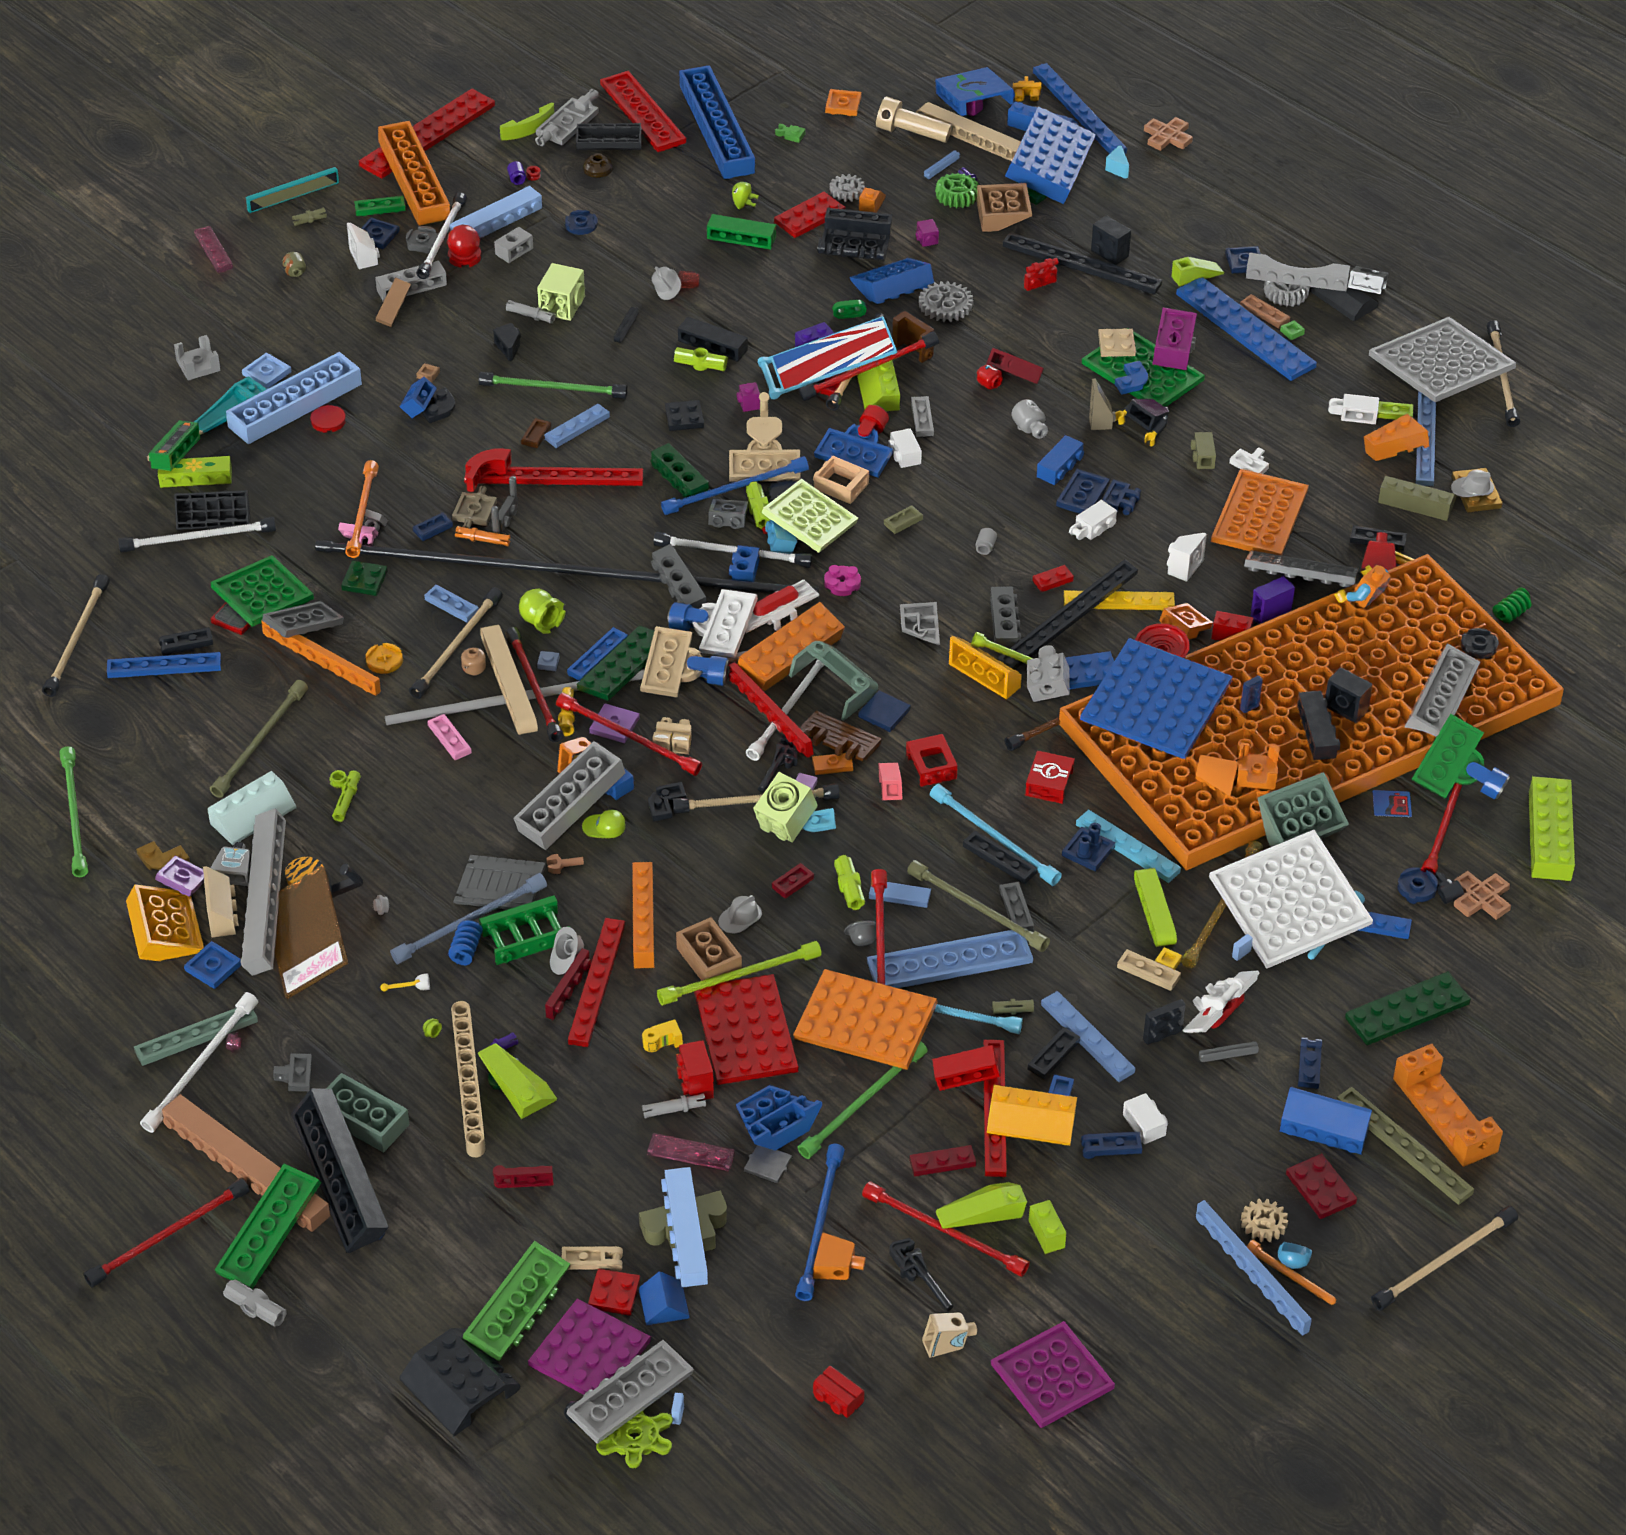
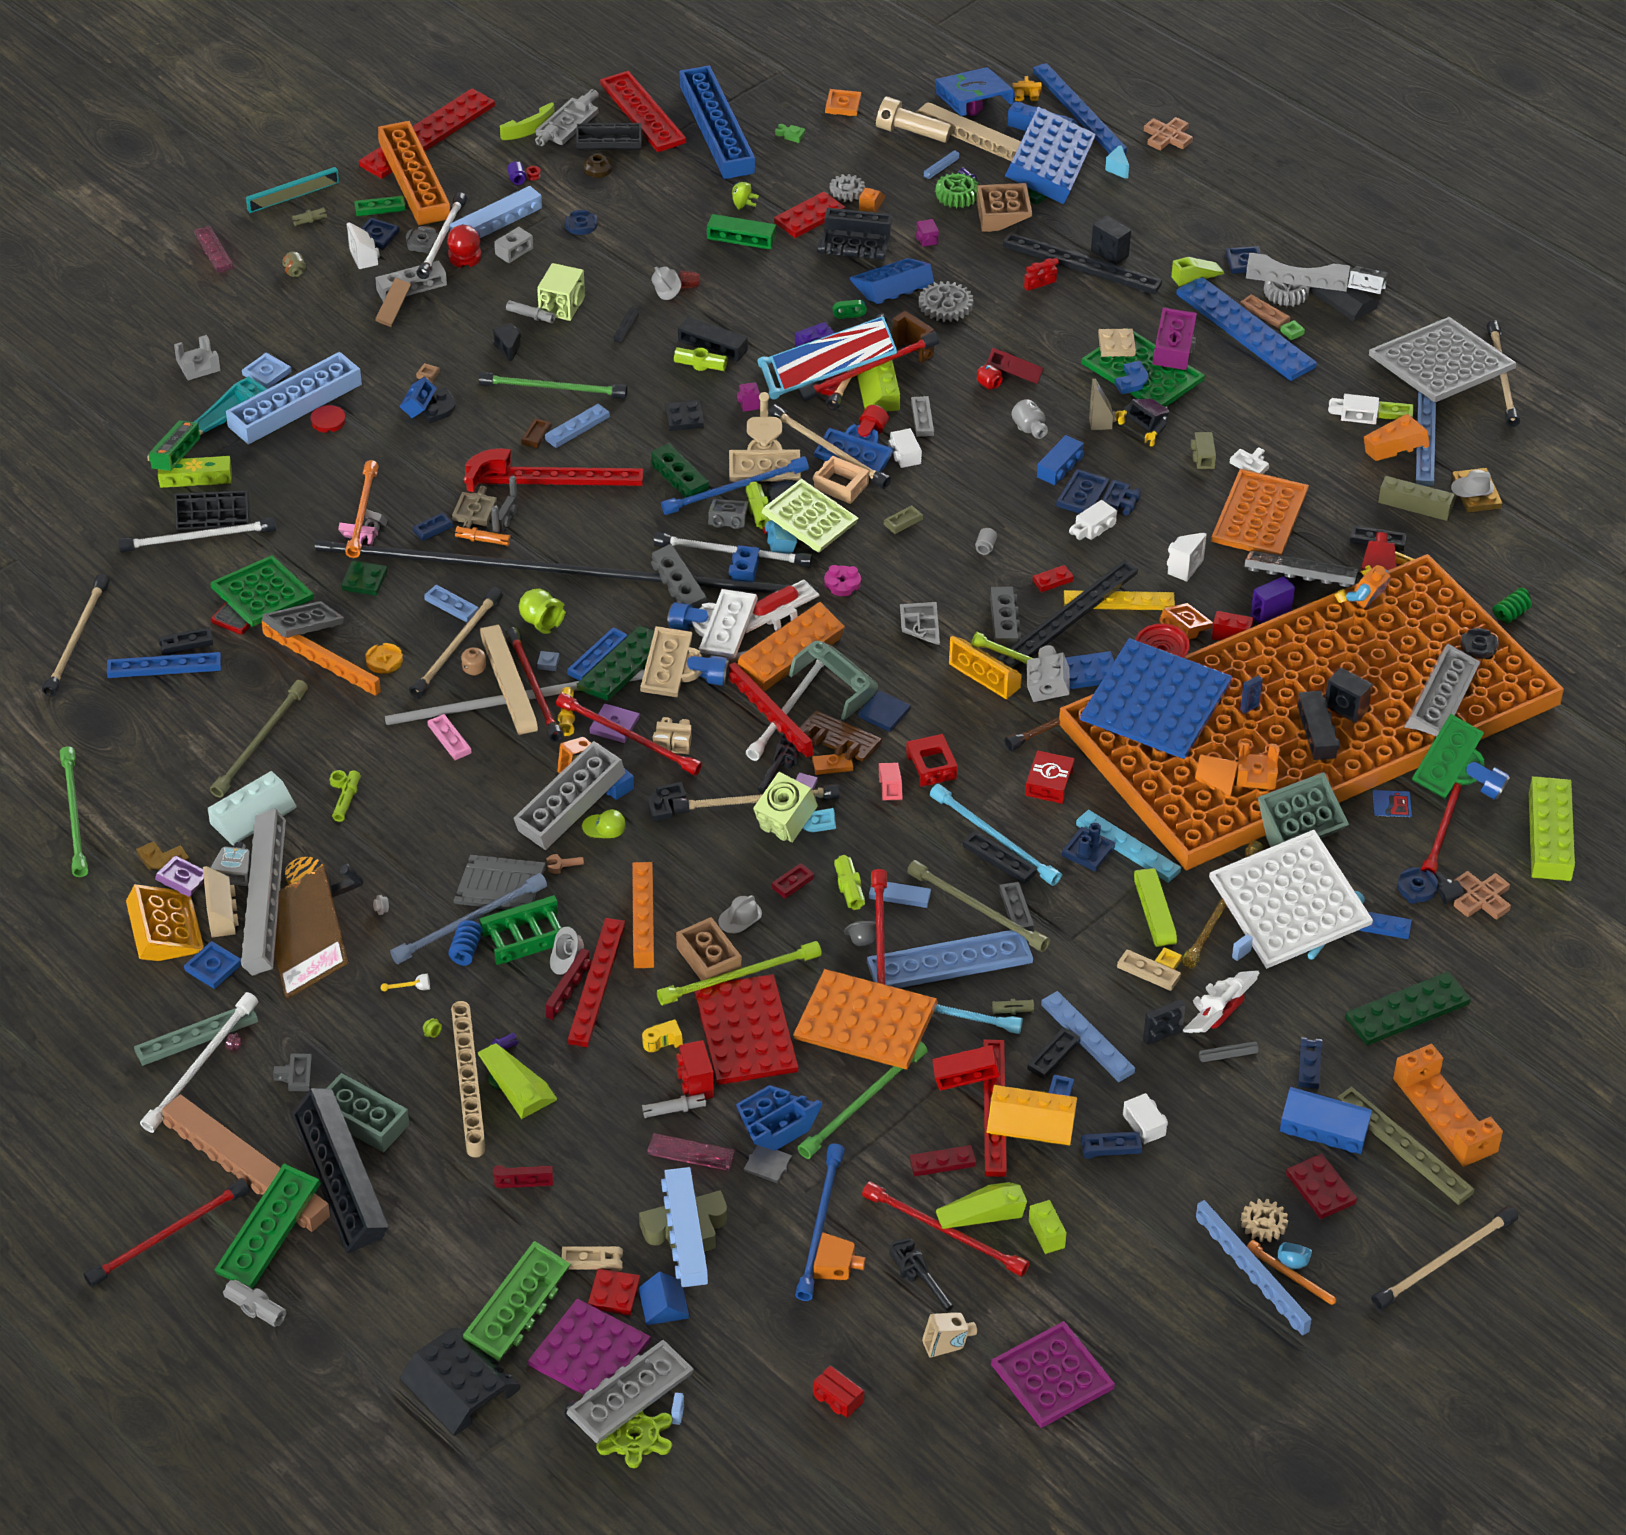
(879, 478): none -> tan hose

